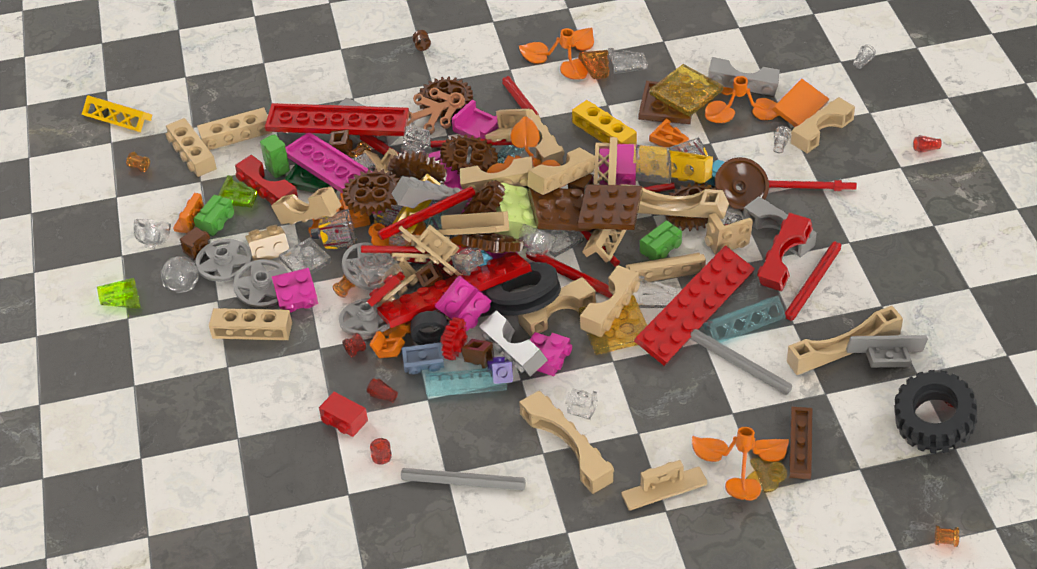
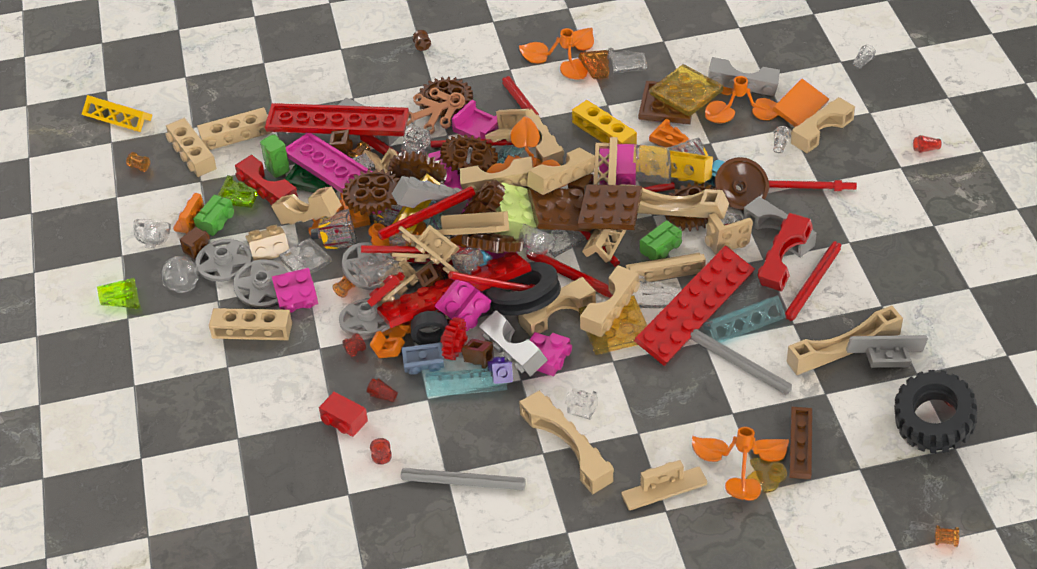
(488, 281): none -> red bar

